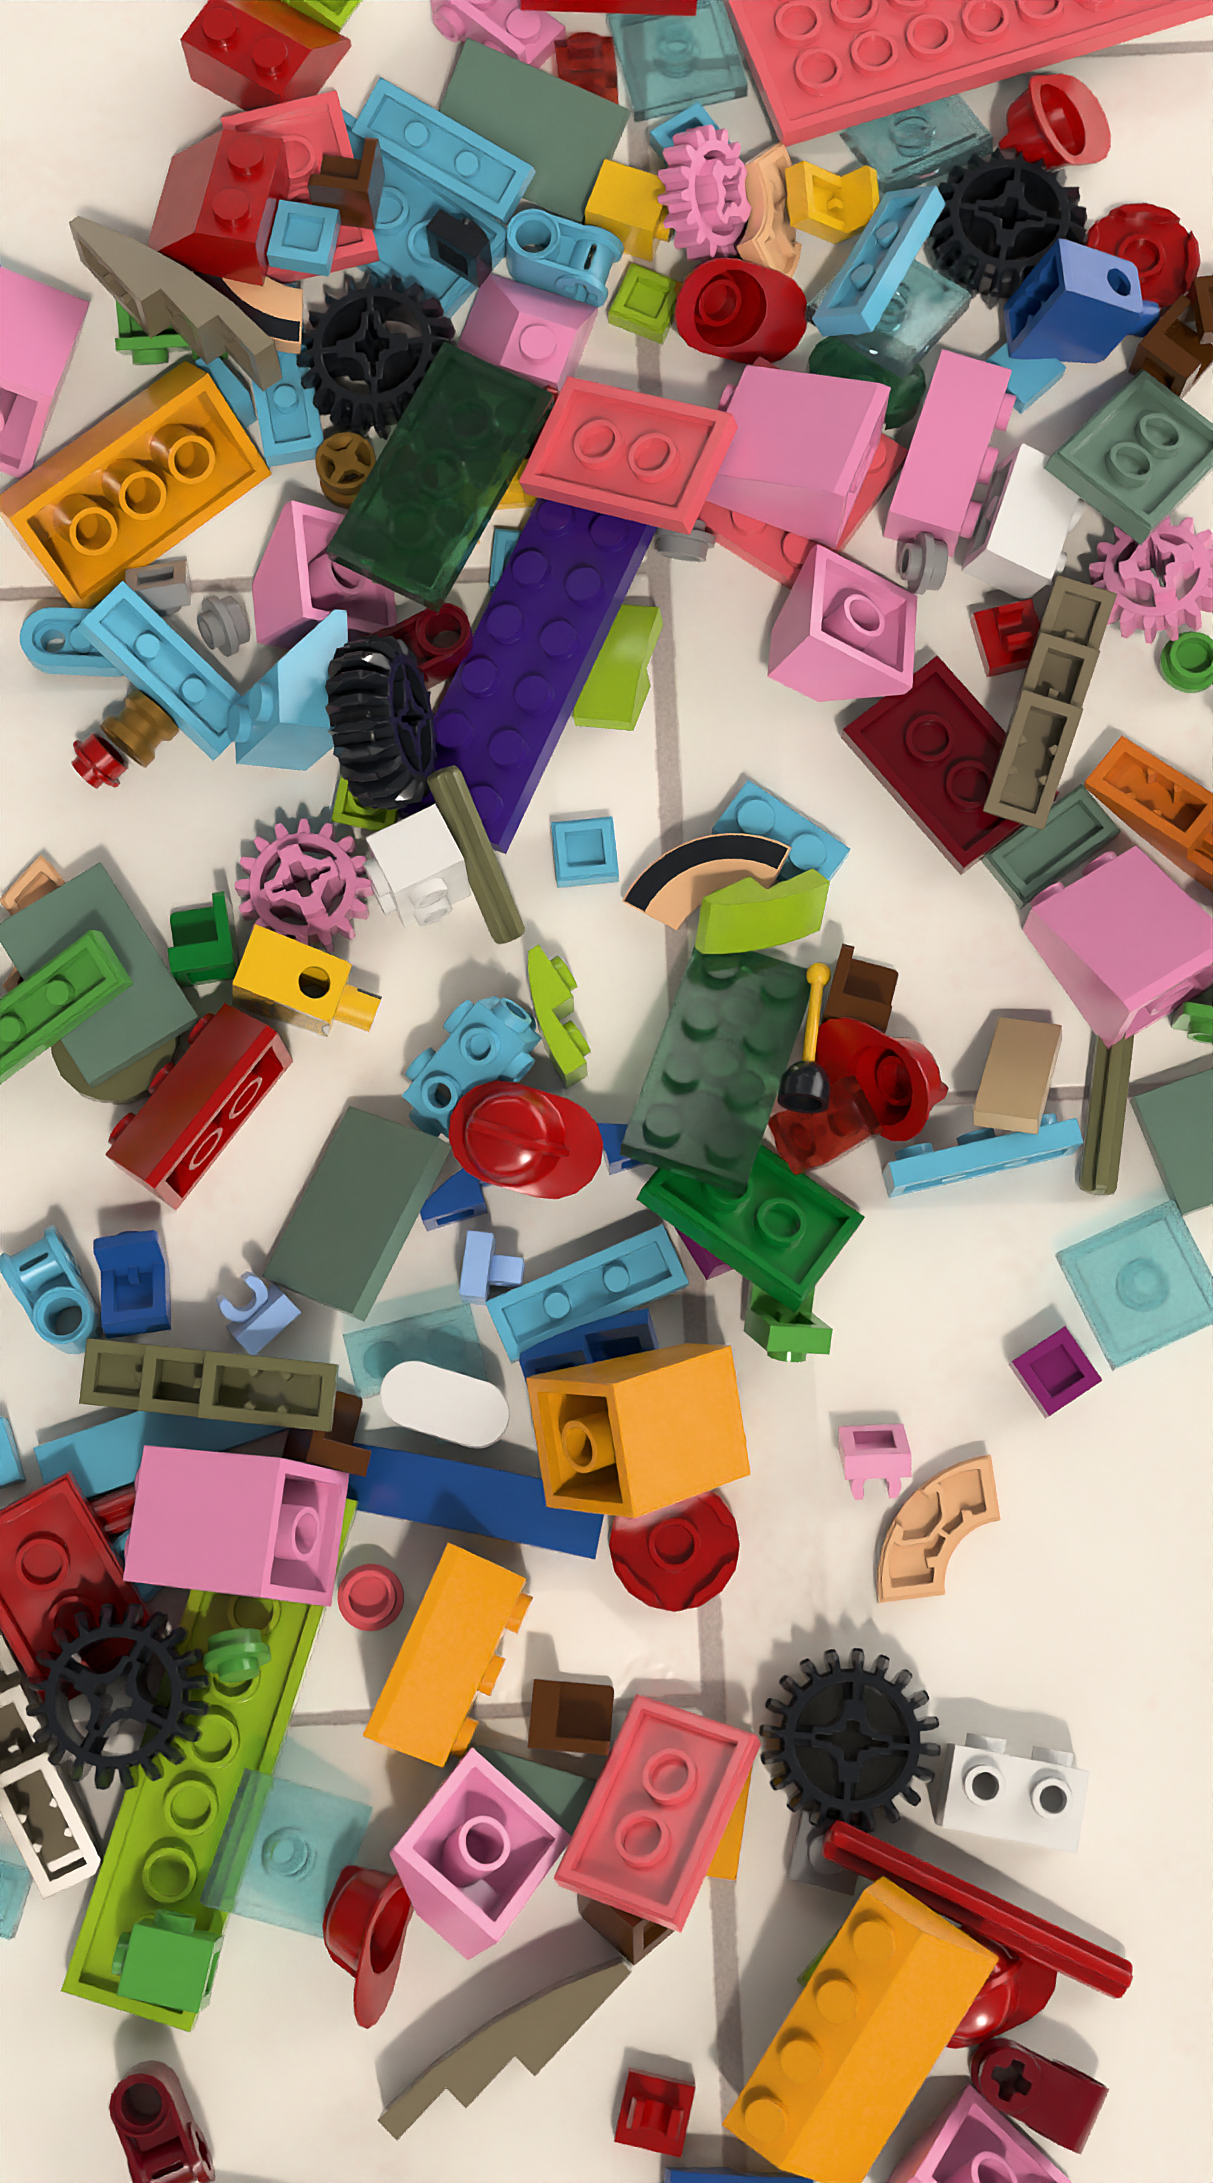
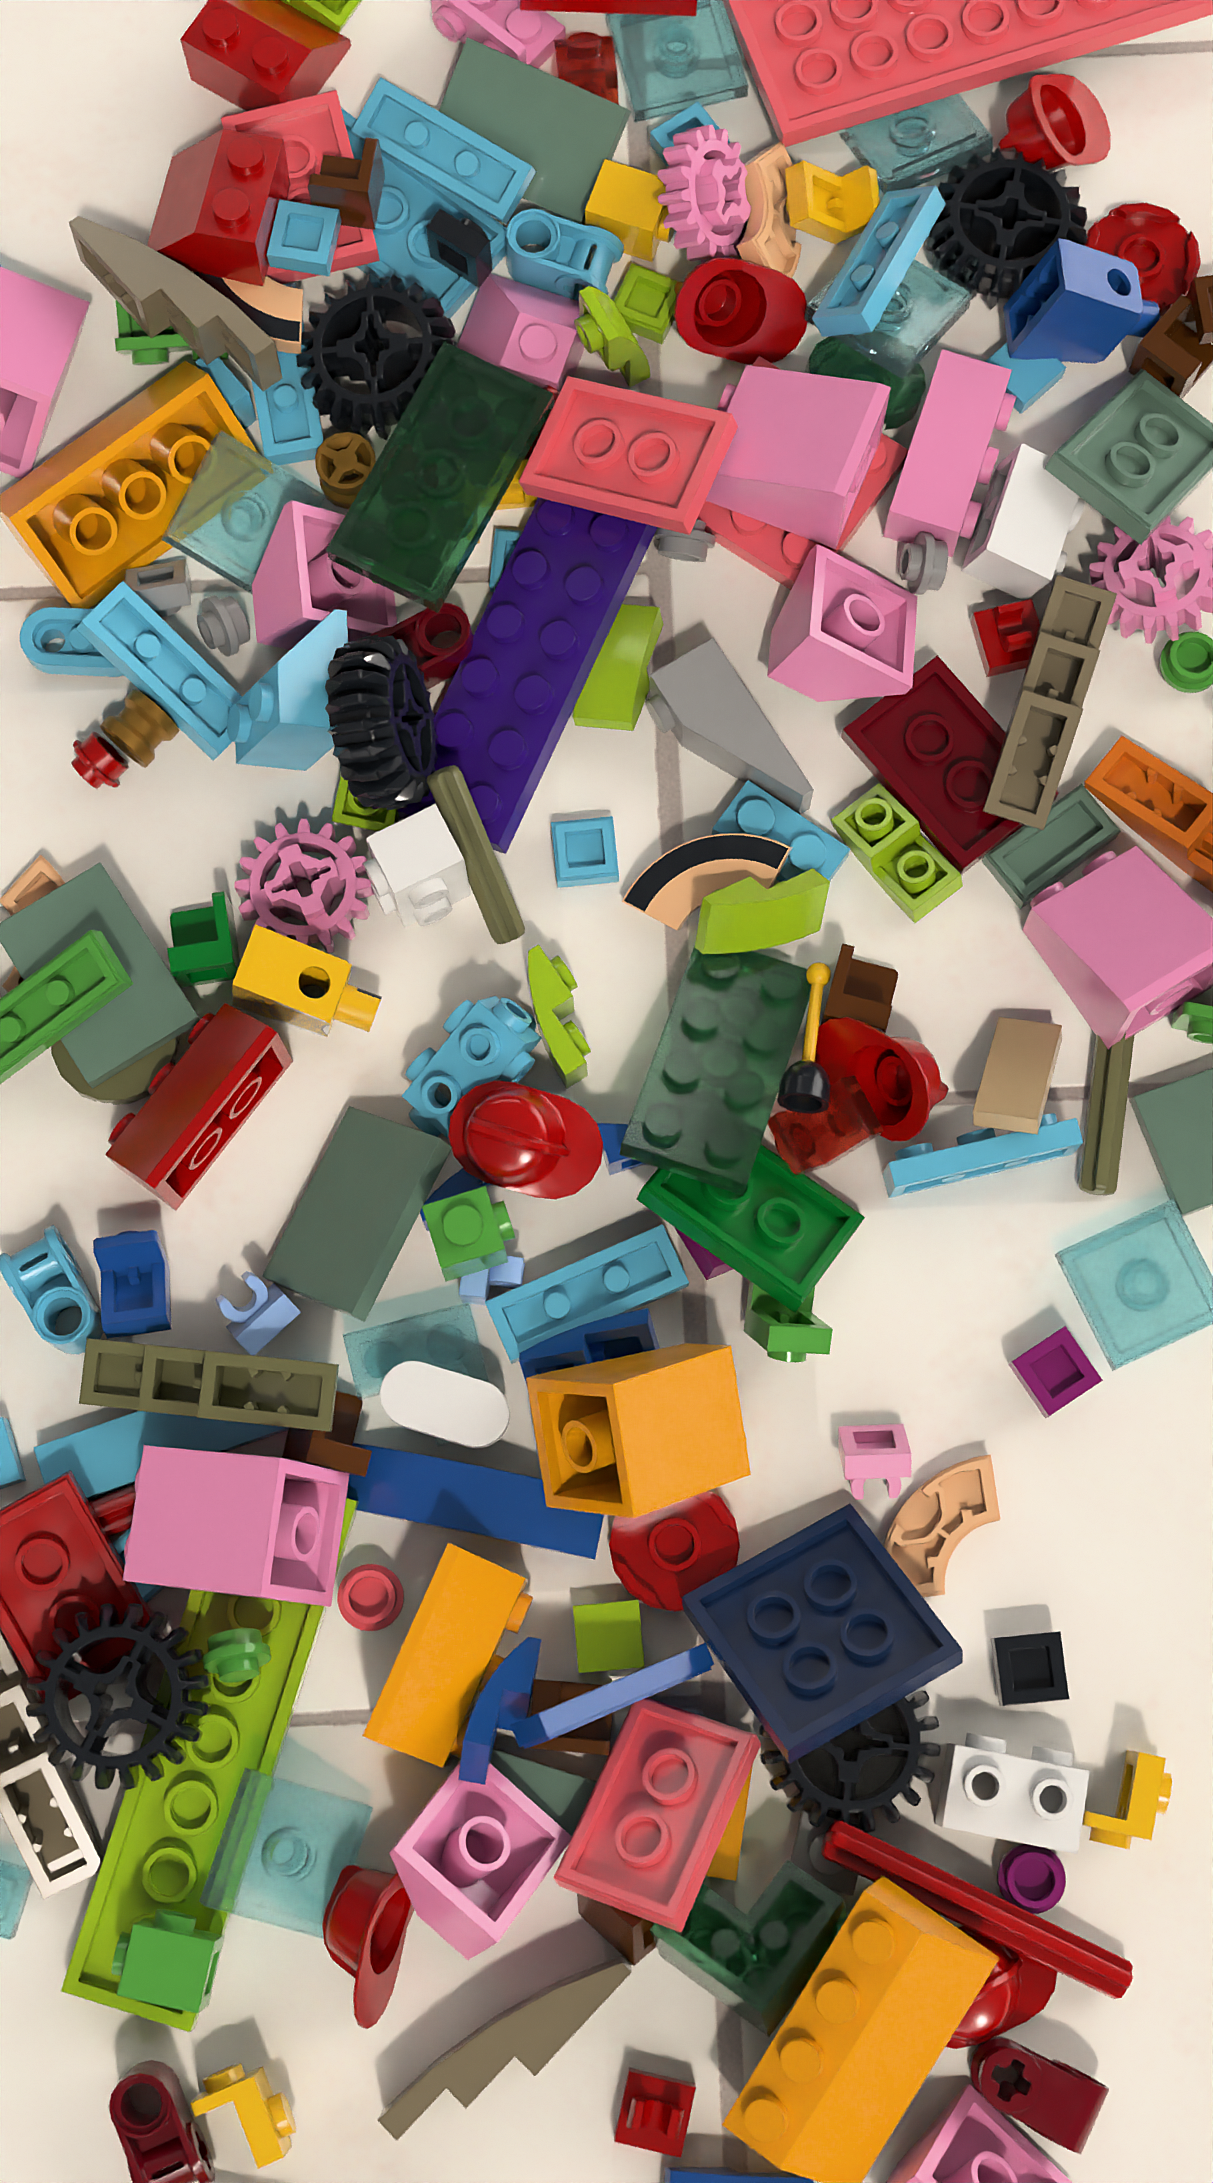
(234, 509): none -> clear light blue plate
(264, 2116): none -> yellow bracket
(468, 1232): none -> bright green brick
(500, 1704): none -> blue slope
(606, 331): none -> lime slope
(608, 1636): none -> lime tile
(612, 1696): none -> tile
(722, 723): none -> light grey slope
(760, 1958): none -> clear green brick
(821, 1632): none -> dark blue plate
(896, 854): none -> lime slope
(1029, 1668): none -> black plate
(1031, 1878): none -> magenta plate
(1142, 1794): none -> yellow bracket

